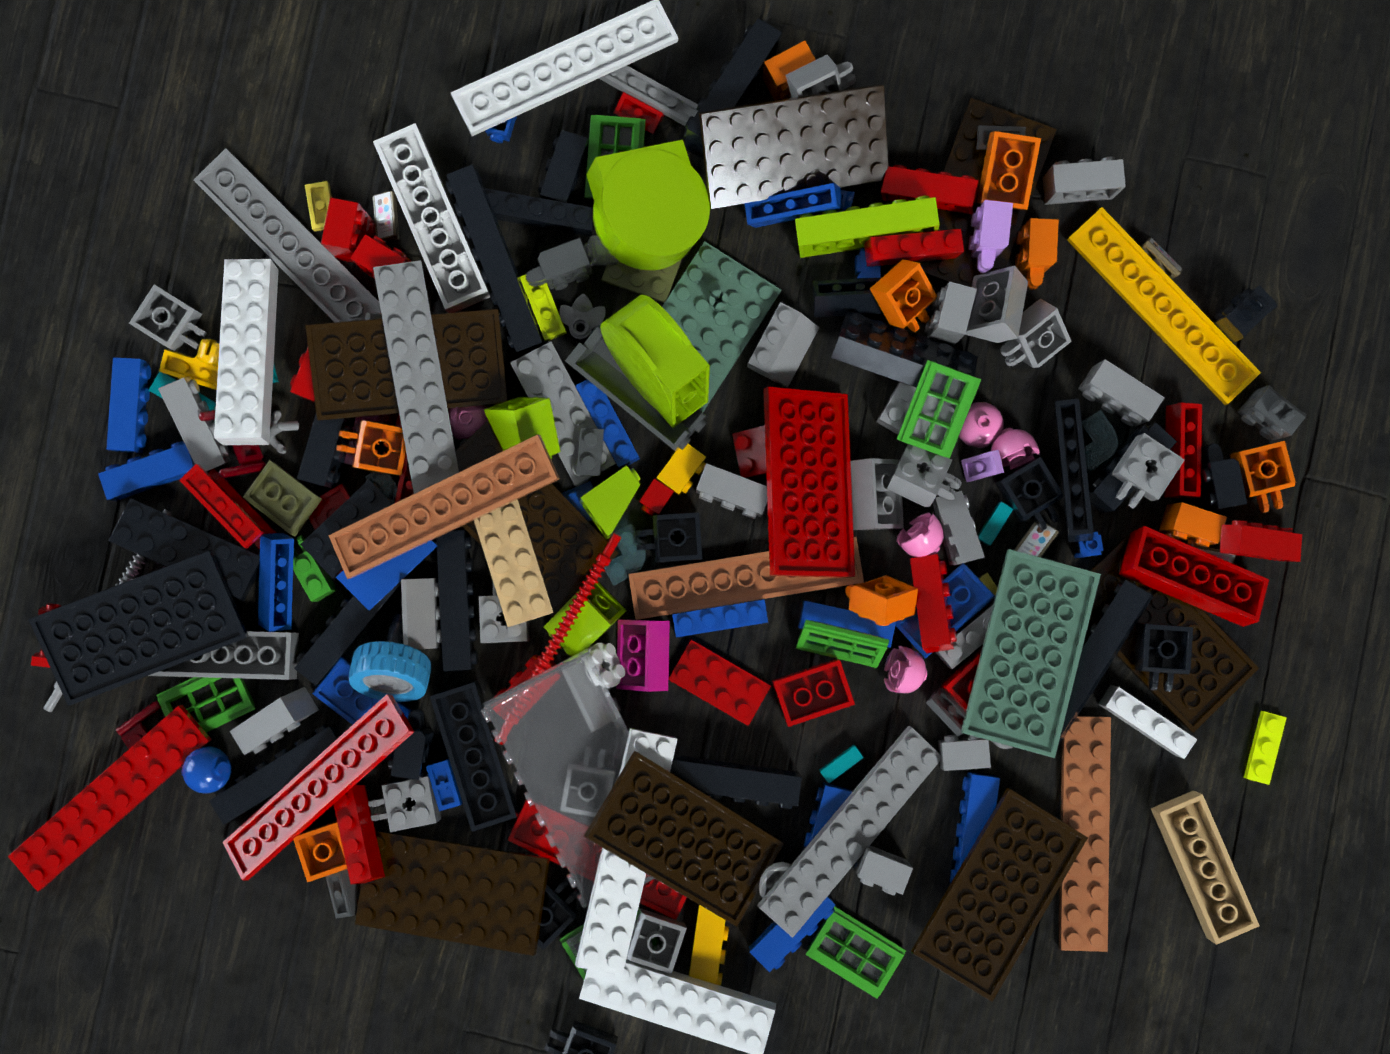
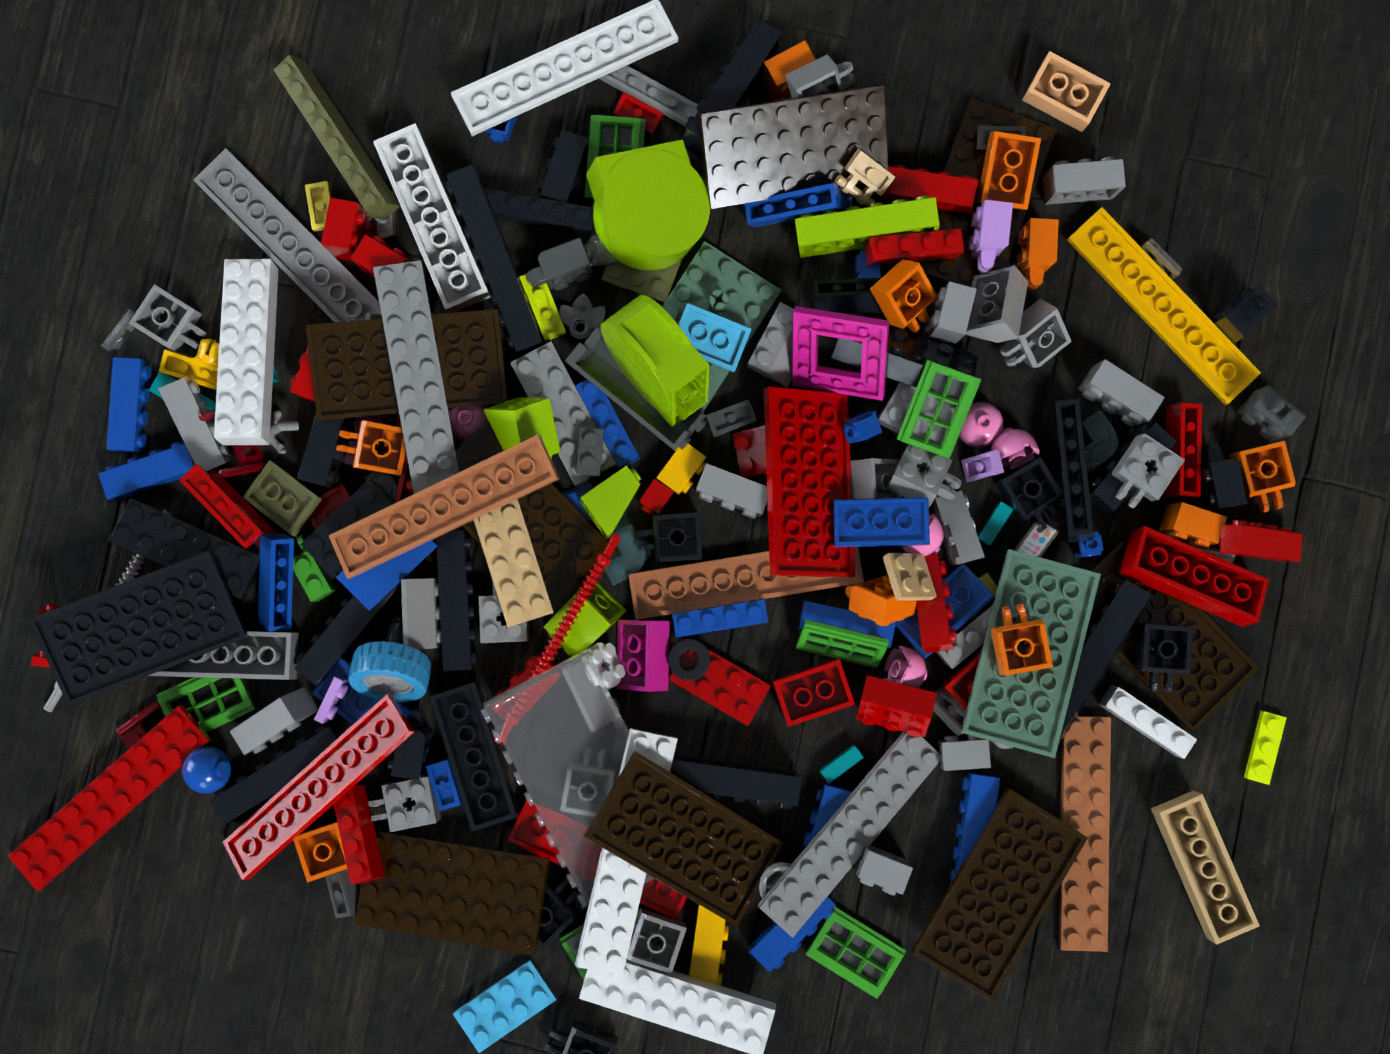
(115, 338): none -> clear plate
(328, 707): none -> lavender plate
(336, 138): none -> olive brick
(505, 1005): none -> medium azure plate
(685, 673): none -> black tyre
(714, 336): none -> medium azure plate
(731, 418): none -> dark grey plate
(861, 427): none -> blue window
(867, 171): none -> tan plate
(870, 331): none -> dark pink plate
(881, 522): none -> blue tile
(896, 706): none -> red brick
(909, 576): none -> tan plate
(1031, 634): none -> orange hinge
(1066, 91): none -> light nougat brick

